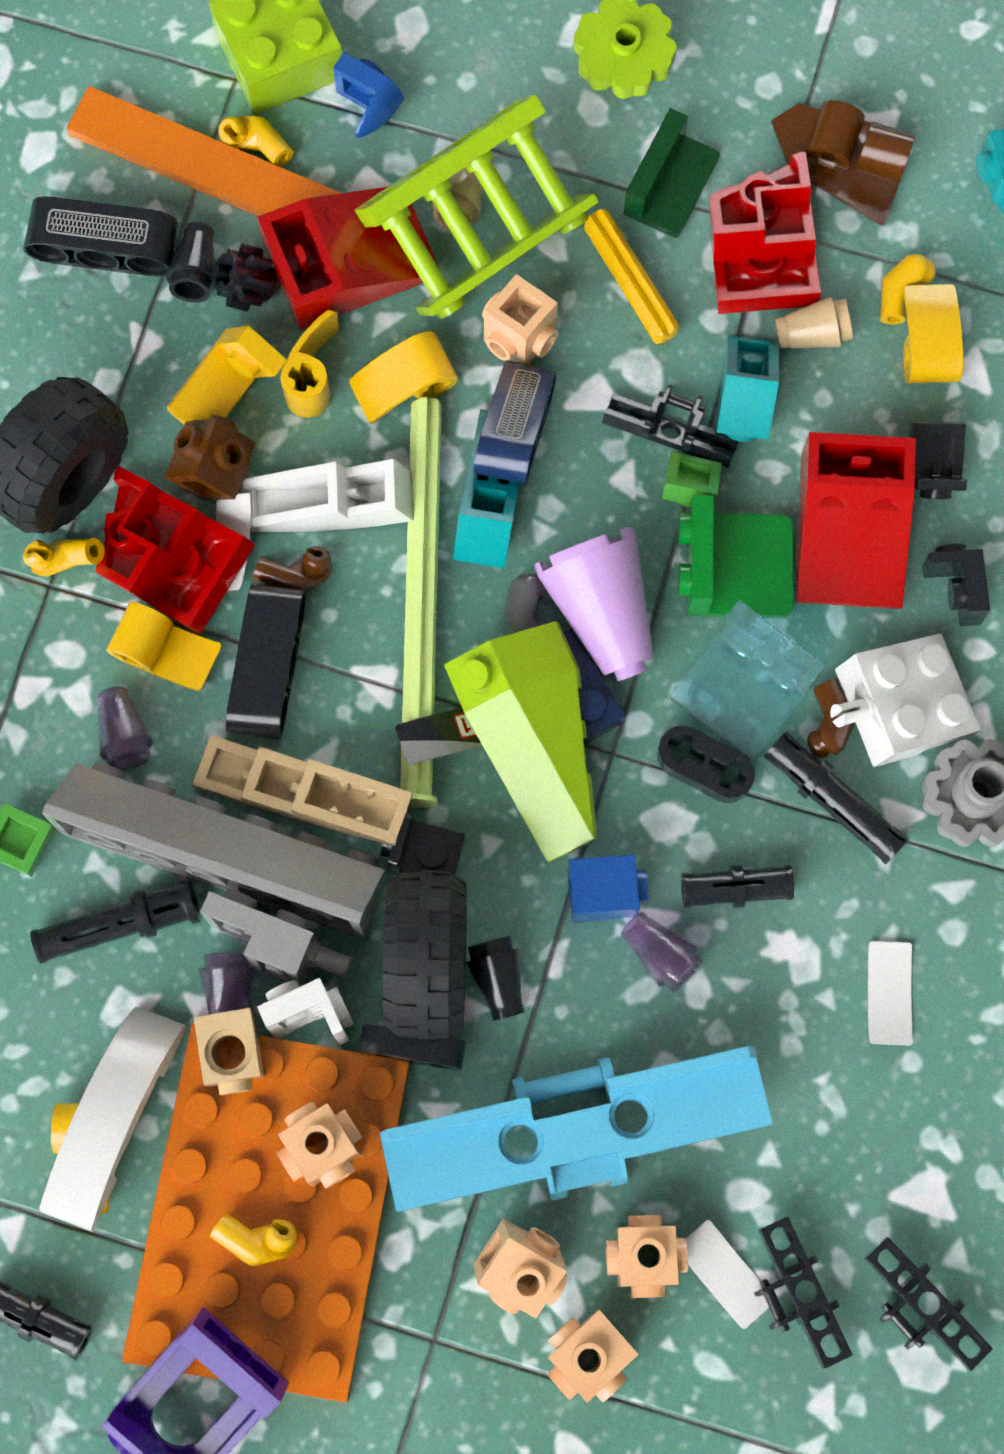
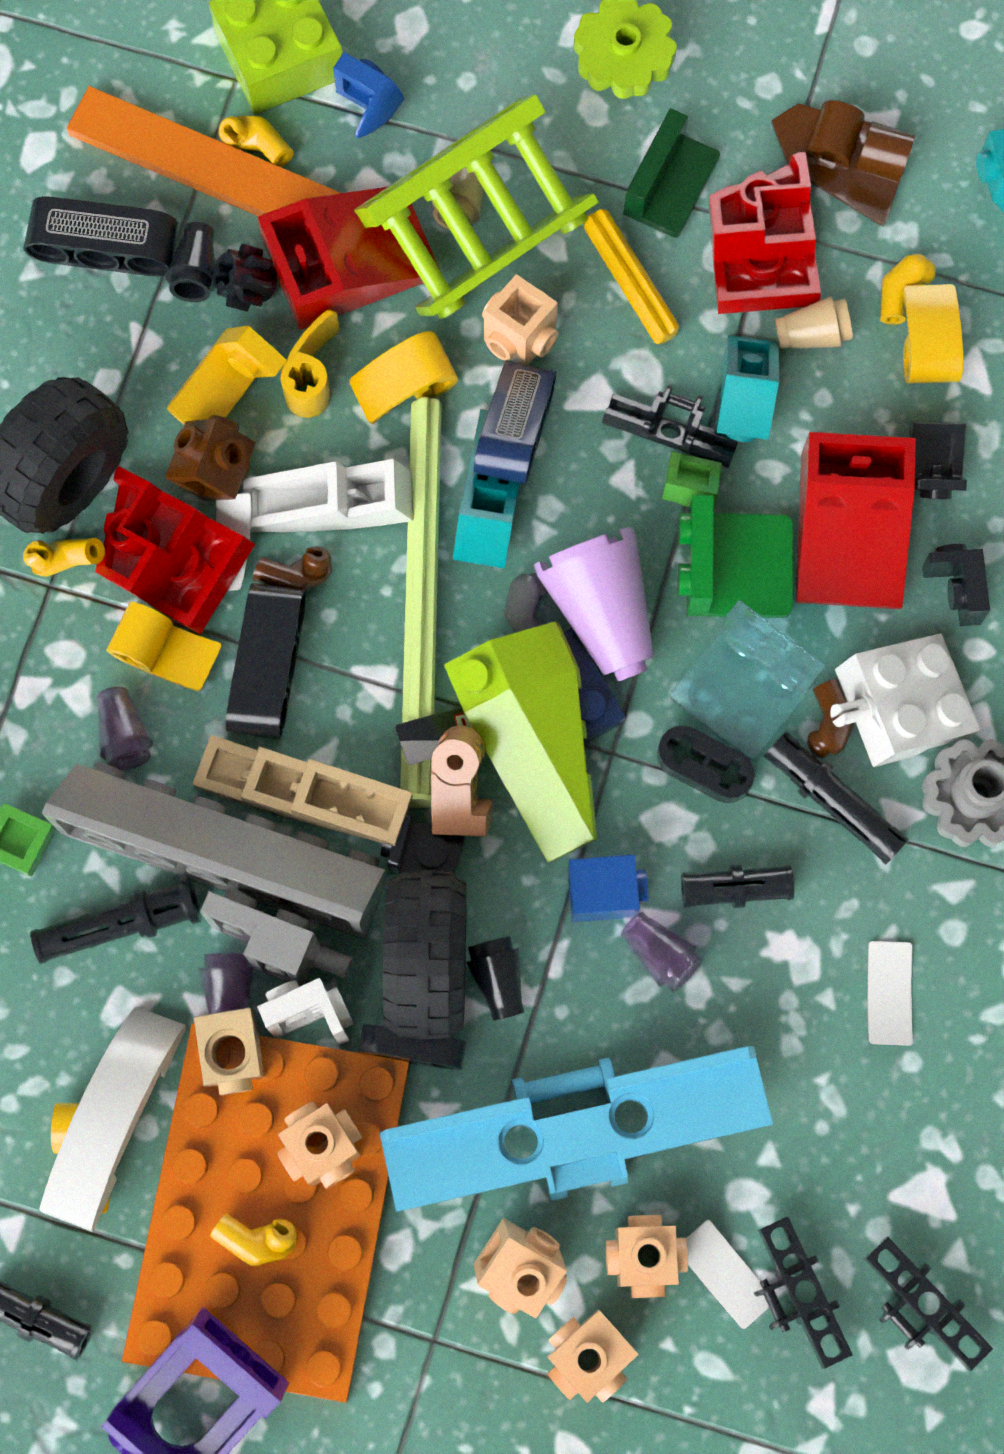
(455, 785): none -> nougat leg

